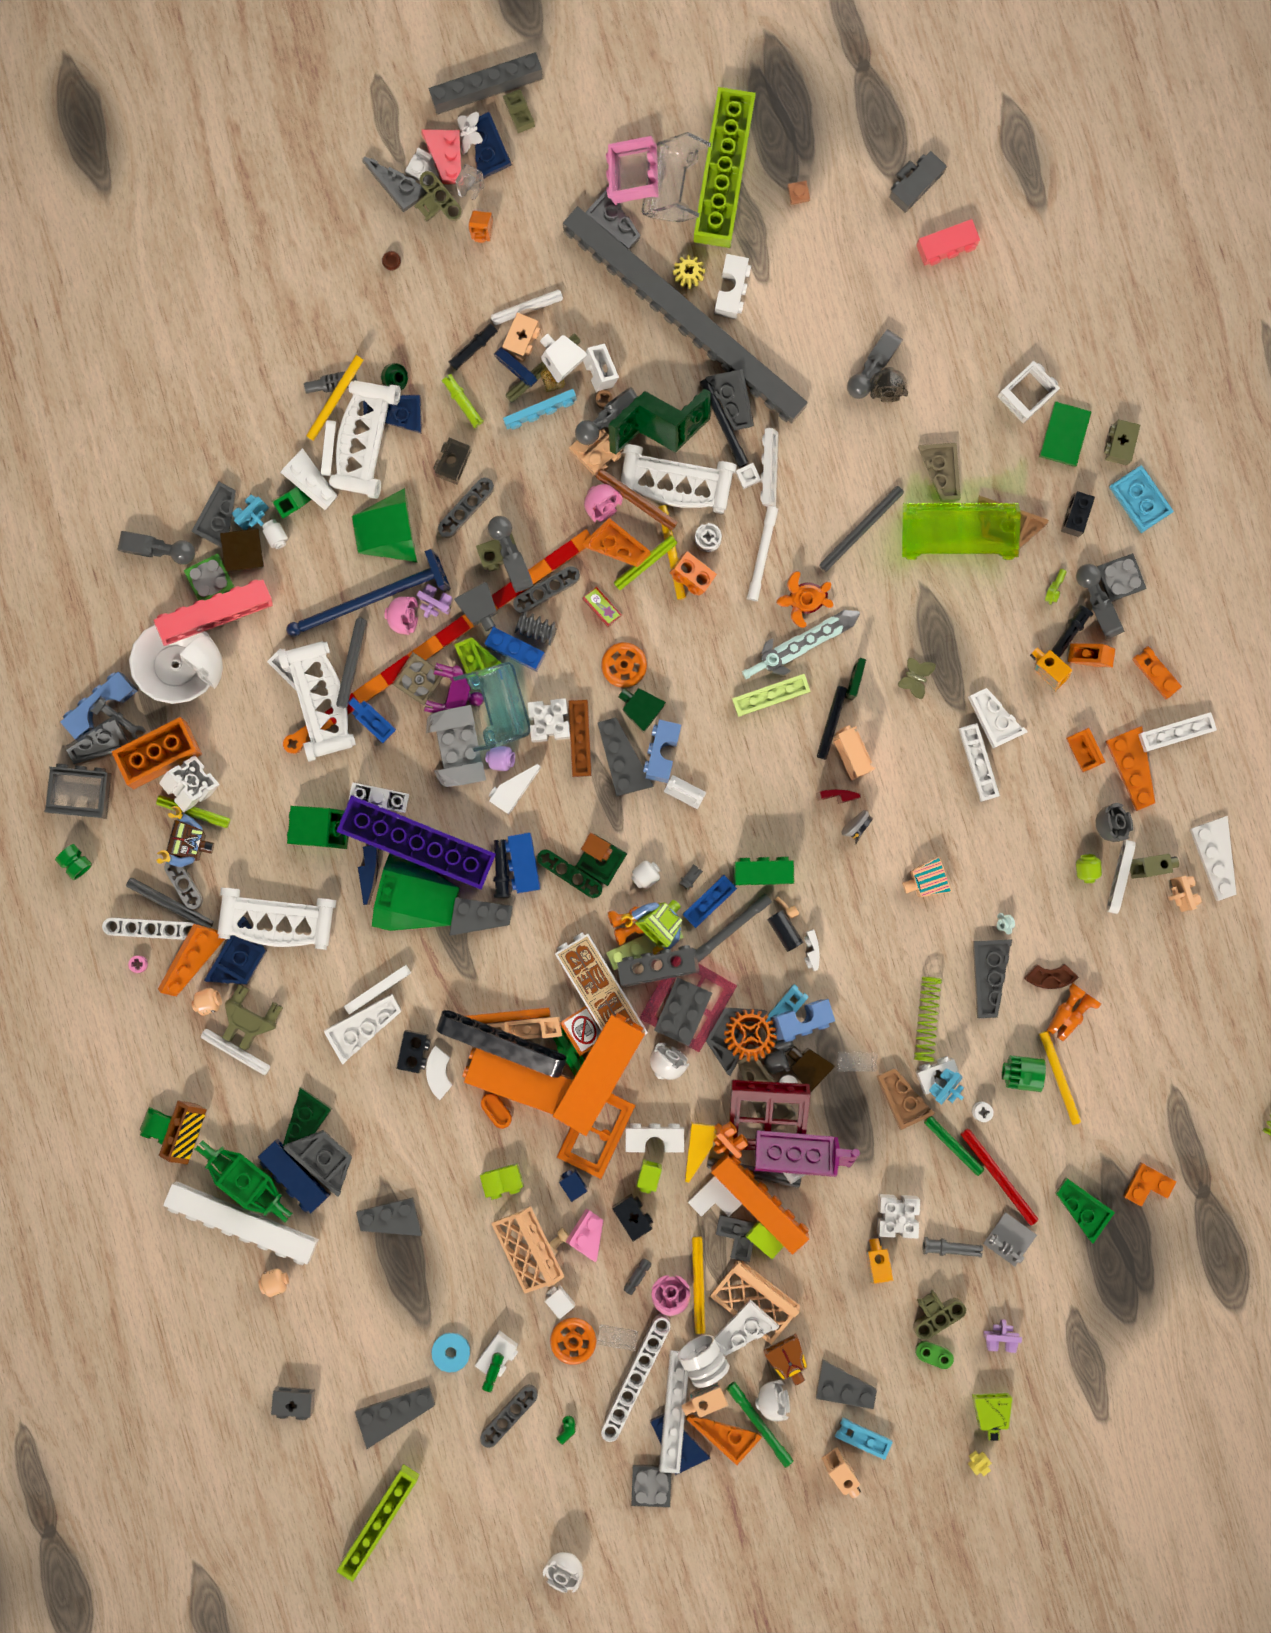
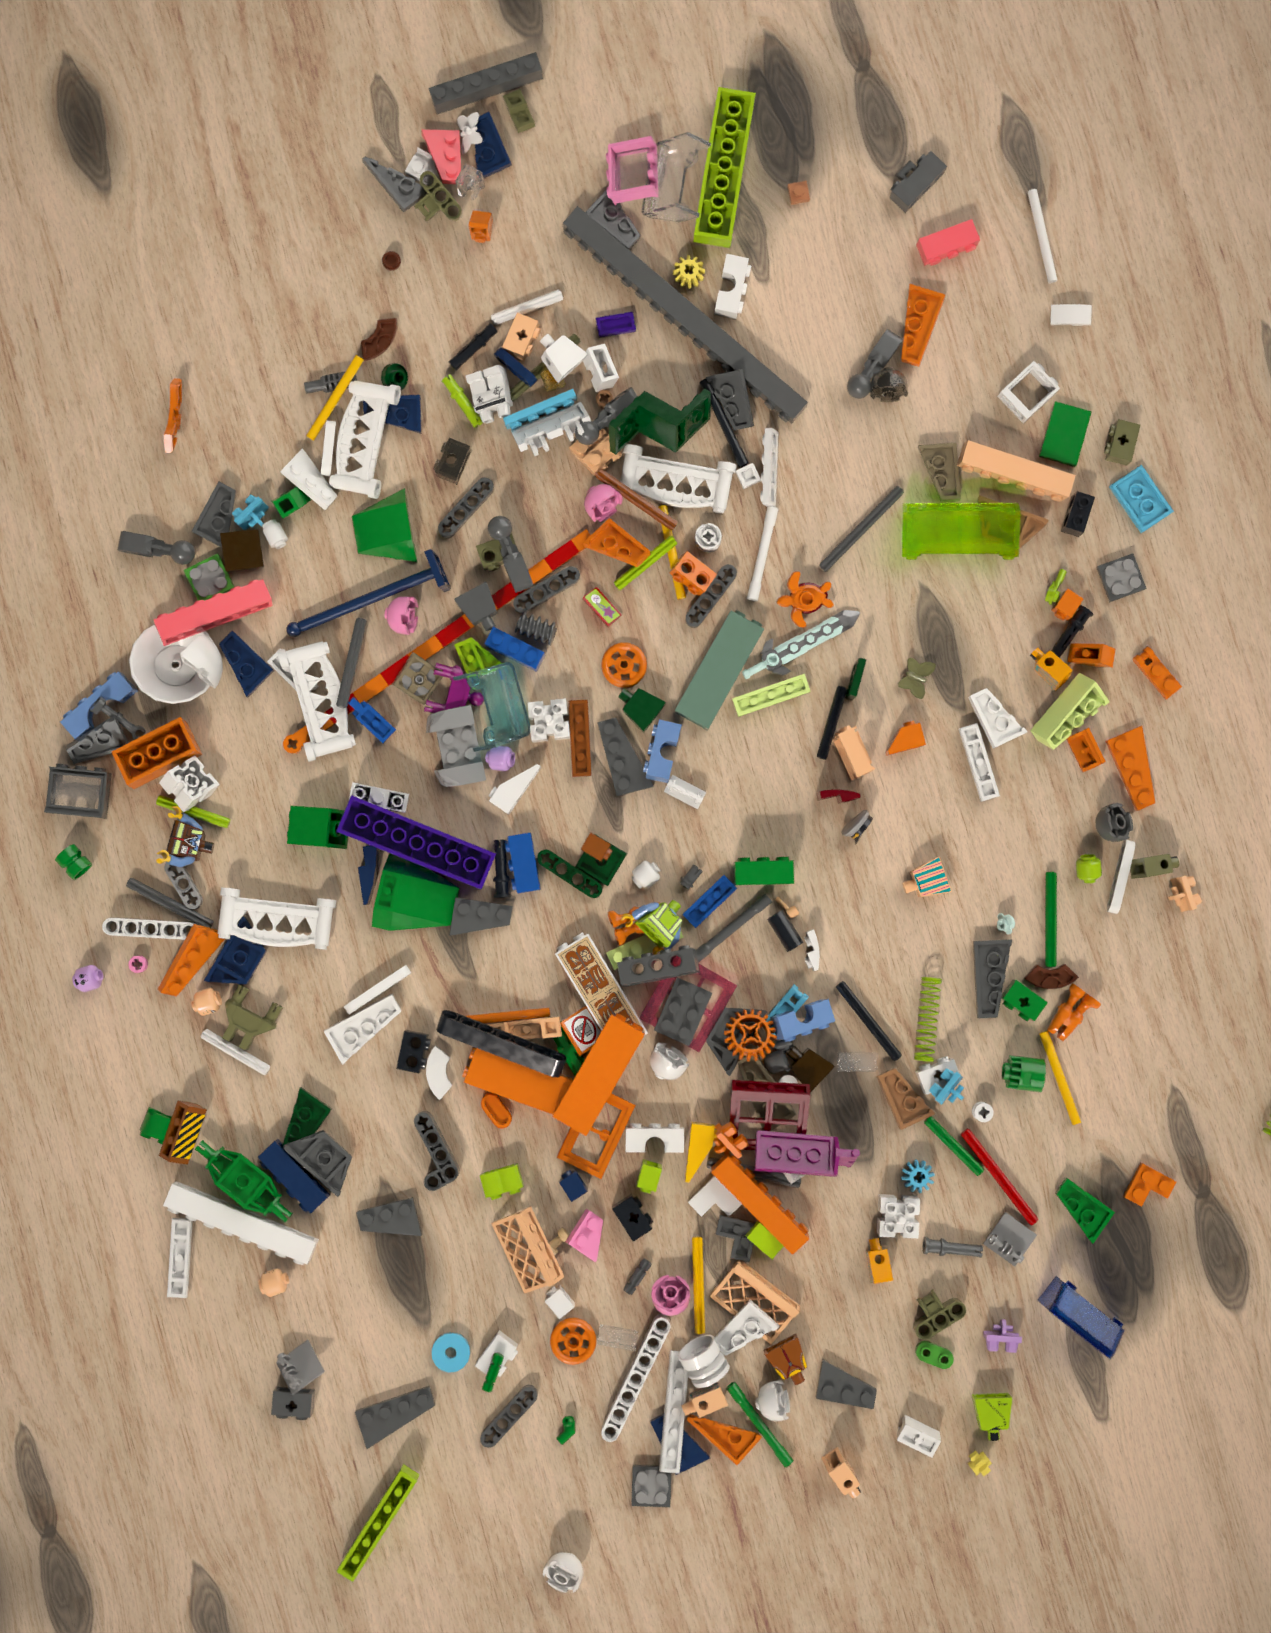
(87, 978): none -> lavender head
(174, 417): none -> orange tile
(179, 1258): none -> white plate
(245, 662): none -> dark blue wing
(300, 1366): none -> light grey hinge
(380, 340): none -> copper tile
(427, 596): lavender hips -> none
(433, 1147): none -> dark grey beam
(490, 393): none -> white hips
(551, 427): none -> white hinge
(615, 324): none -> dark purple tile
(712, 597): none -> dark grey beam
(719, 669): none -> sand green brick
(864, 1439): medium azure plate -> none
(869, 1021): none -> black axle
(907, 738): none -> orange slope
(918, 1436): none -> white hinge
(921, 317): none -> orange wing
(923, 1180): none -> medium azure gear
(1015, 470): none -> light nougat brick
(1034, 1003): none -> green brick
(1042, 236): none -> white piece
(1051, 919): none -> green axle
(1067, 605): none -> orange brick
(1069, 711): none -> yellowish green wedge
(1071, 314): none -> white slope
(1082, 1316): none -> clear blue windscreen
(1089, 577): dark grey beam -> none
(1177, 732): white plate -> none
(1216, 856): white wing -> none

